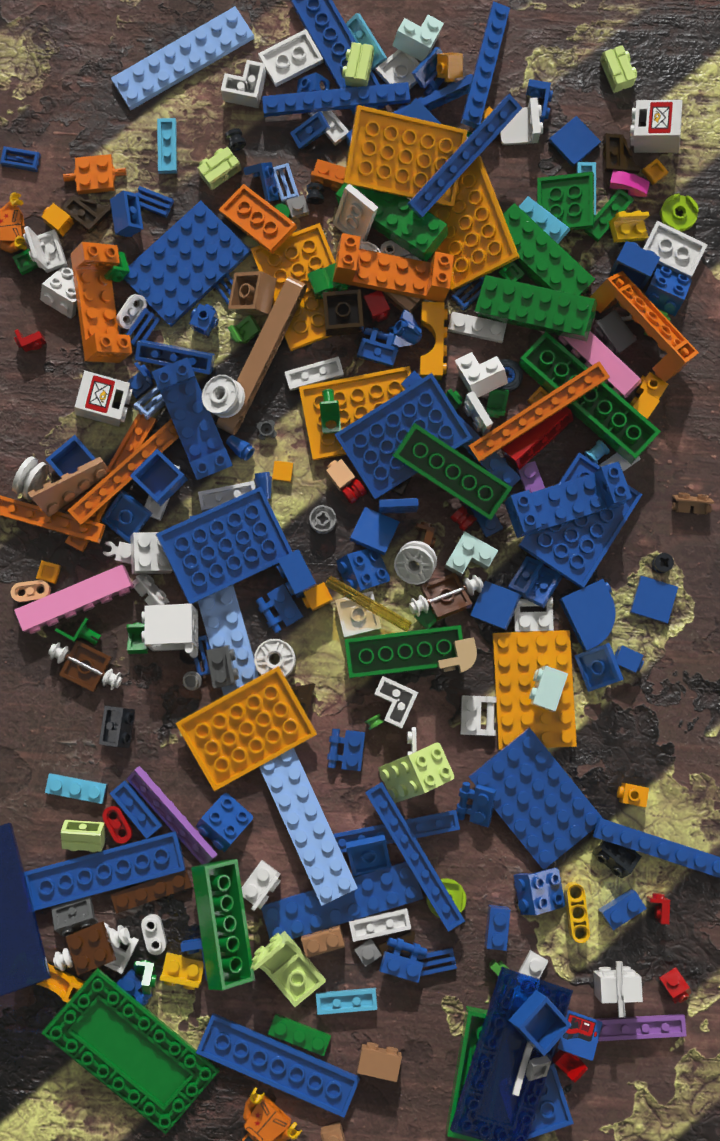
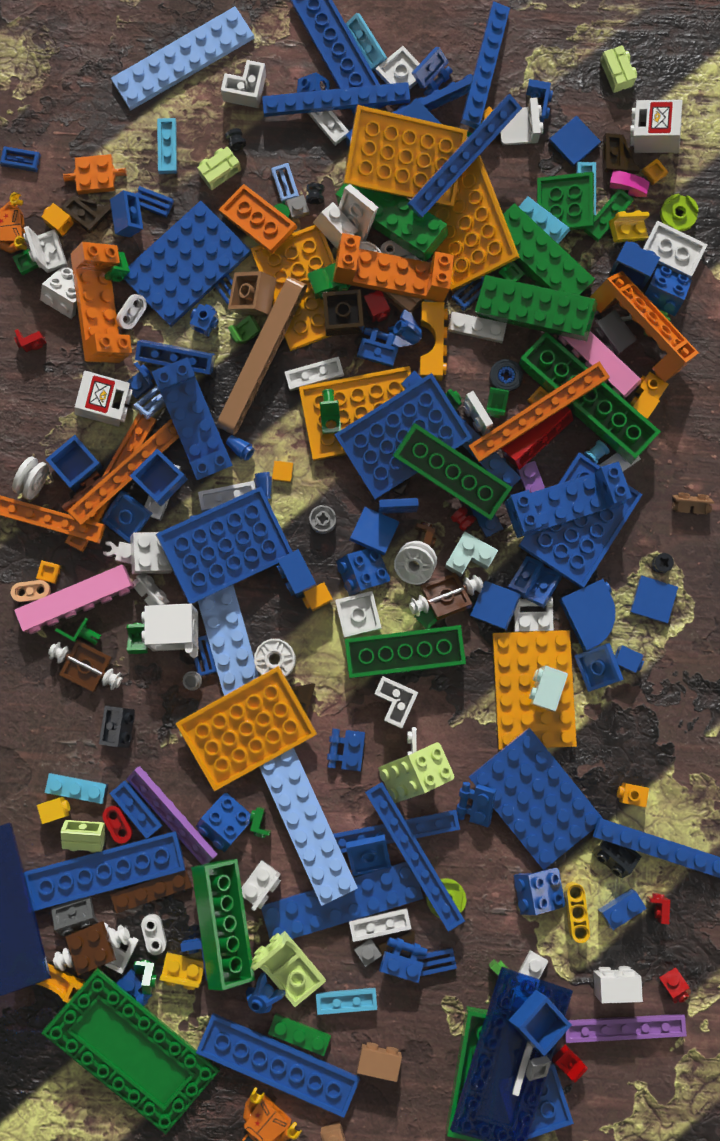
(53, 810): none -> yellow brick
(65, 490): medium nougat wing -> none
(137, 321): blue tile -> none
(217, 388): white wheel -> none
(222, 666): dark grey bracket -> none
(256, 818): none -> green bracket
(263, 995): none -> blue brick
(266, 172): blue bracket -> none
(270, 433): dark grey plate -> none
(284, 605): blue plate -> none
(290, 57): white plate -> none
(310, 130): blue plate -> none
(323, 941): medium nougat brick -> none
(328, 174): orange bracket -> none
(333, 223): none -> white brick
(340, 474): light nougat brick -> none
(354, 491): red wheel -> none
(359, 64): yellowish green brick -> none
(368, 603): clear yellow axle -> none
(374, 721): bright green bush -> none
(418, 40): light aqua brick -> none
(449, 66): light orange brick -> none
(465, 656): tan brick -> none
(472, 715): white plate -> none
(481, 377): white brick -> none
(497, 927): blue brick -> none
(582, 1036): sticker -> none
(620, 992): white piece -> none

